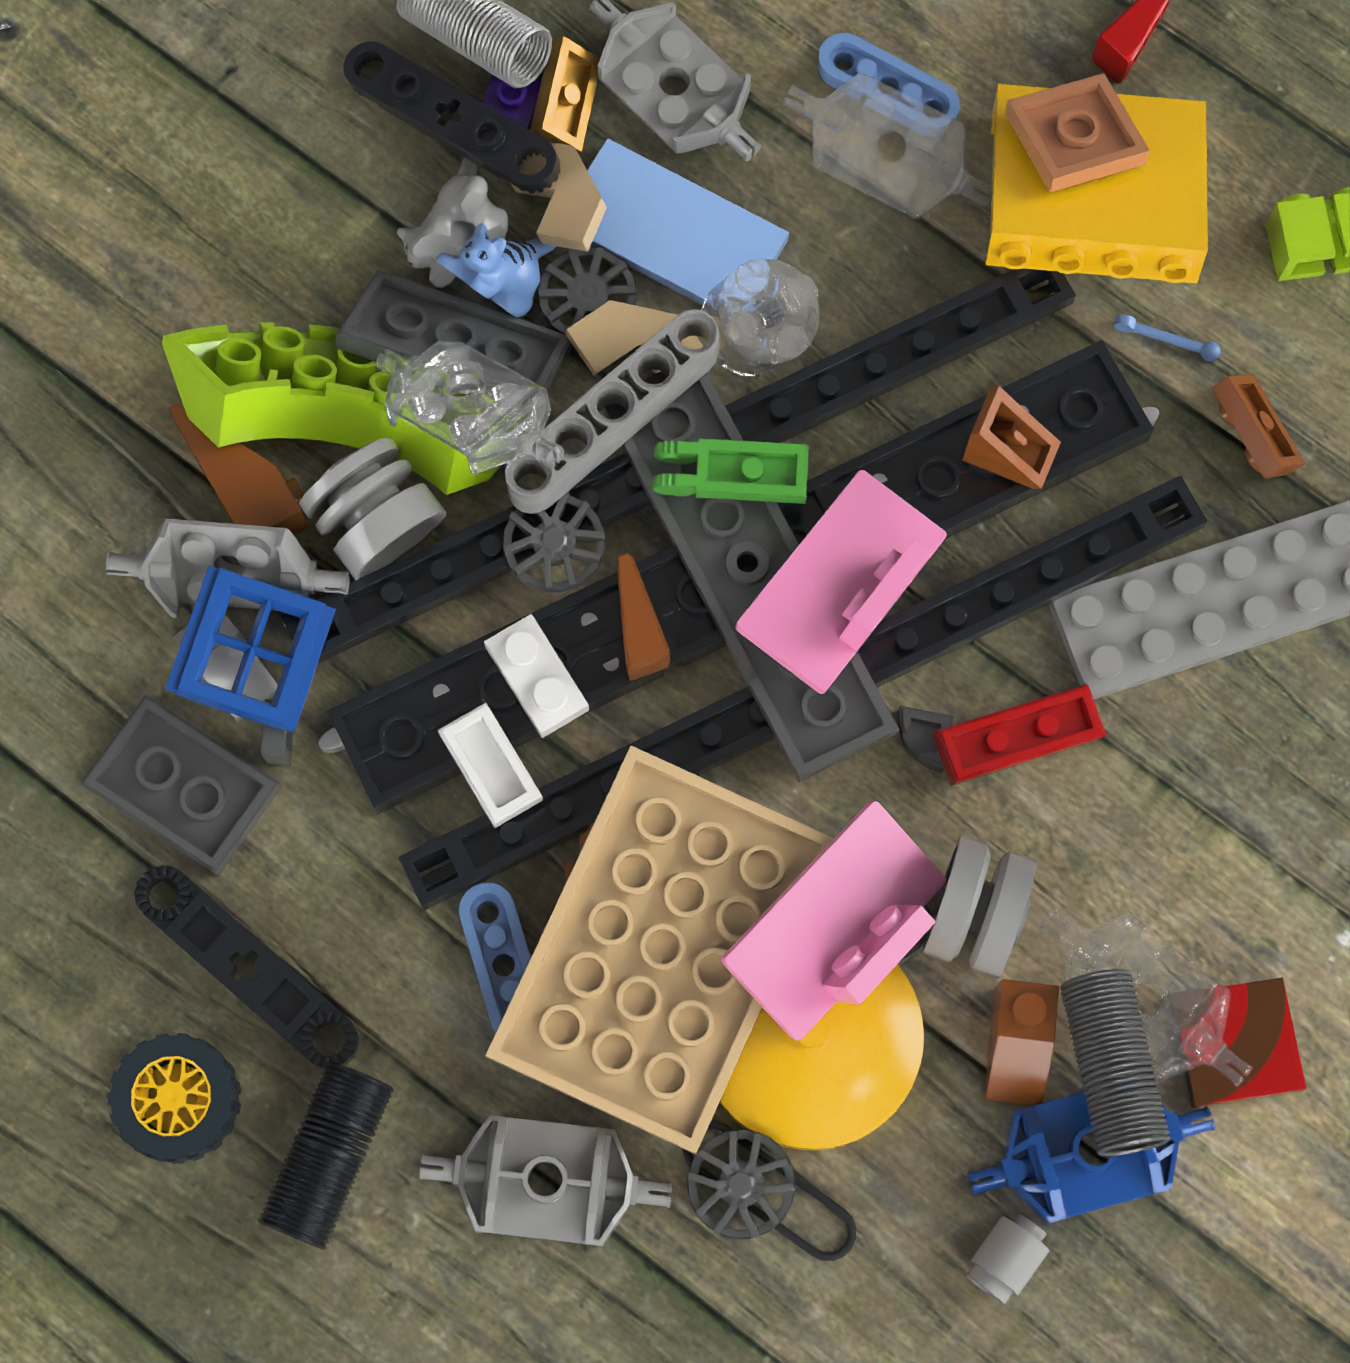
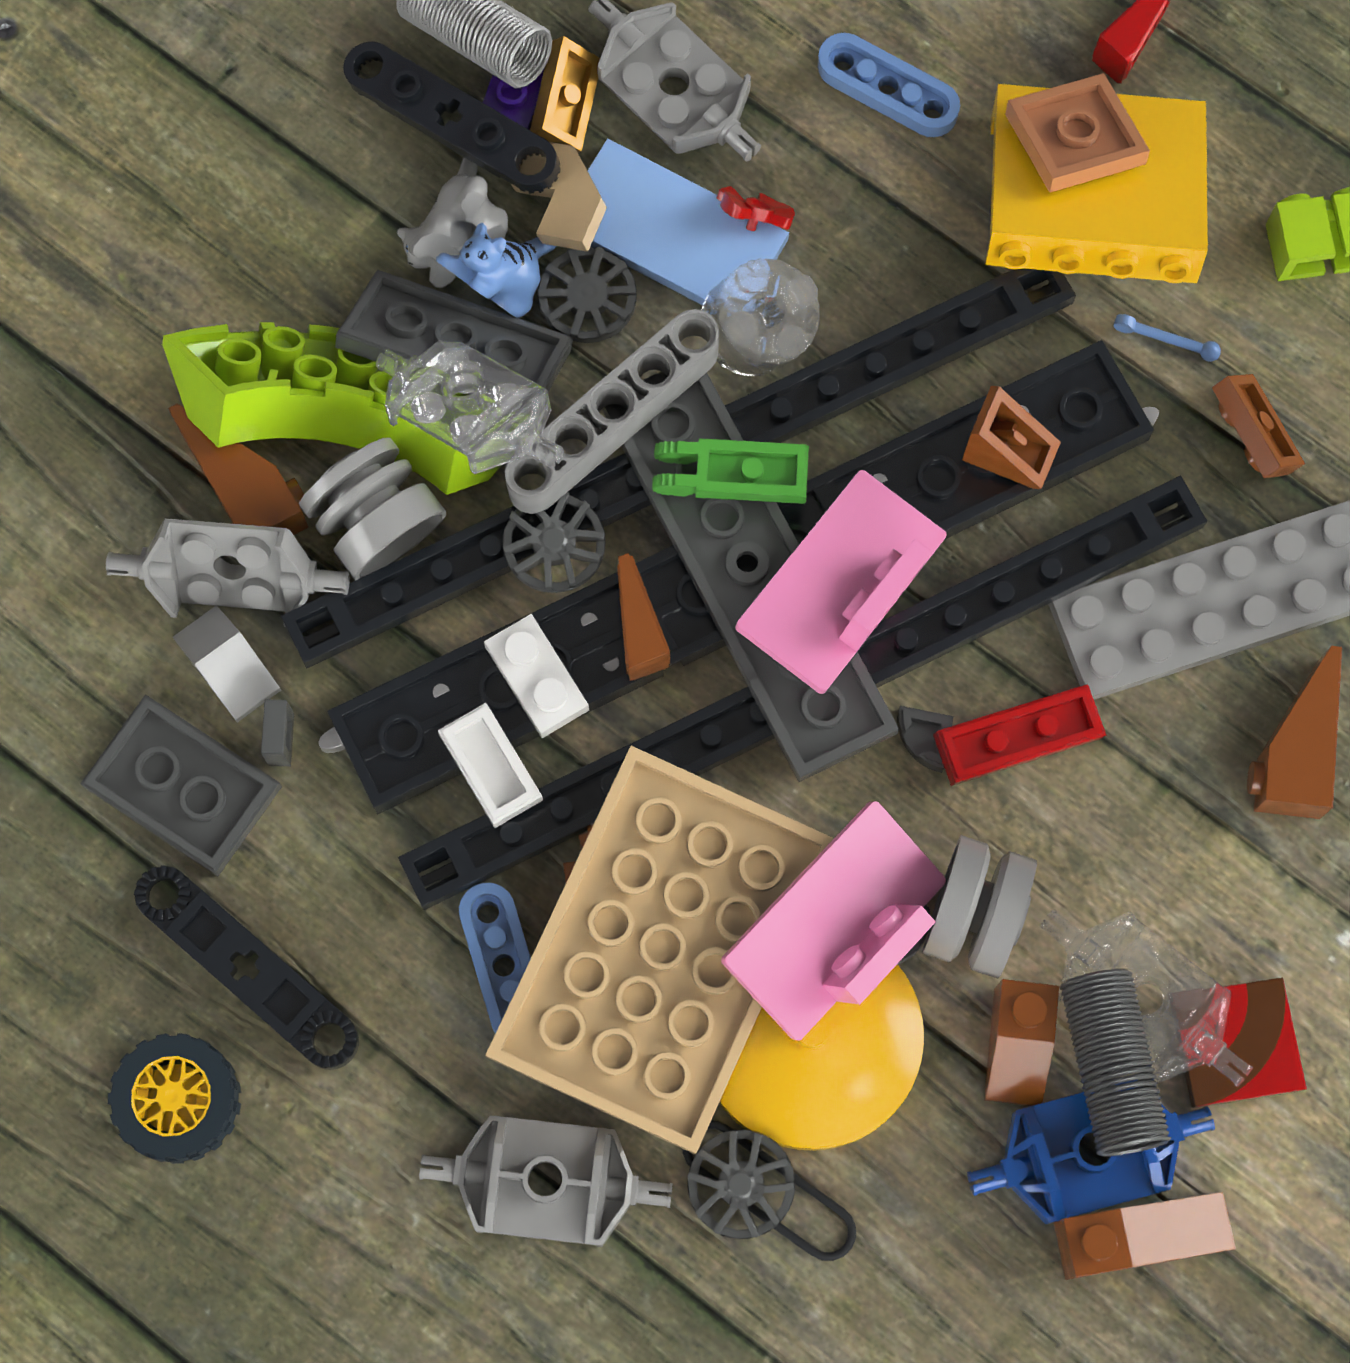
(204, 632): blue piece -> none
(317, 1172): black piece -> none
(617, 330): tan tile -> none
(755, 209): none -> red piece
(848, 135): clear plate -> none
(1008, 1257): light grey brick -> none
(1143, 1235): none -> slope
(1299, 759): none -> dark orange slope

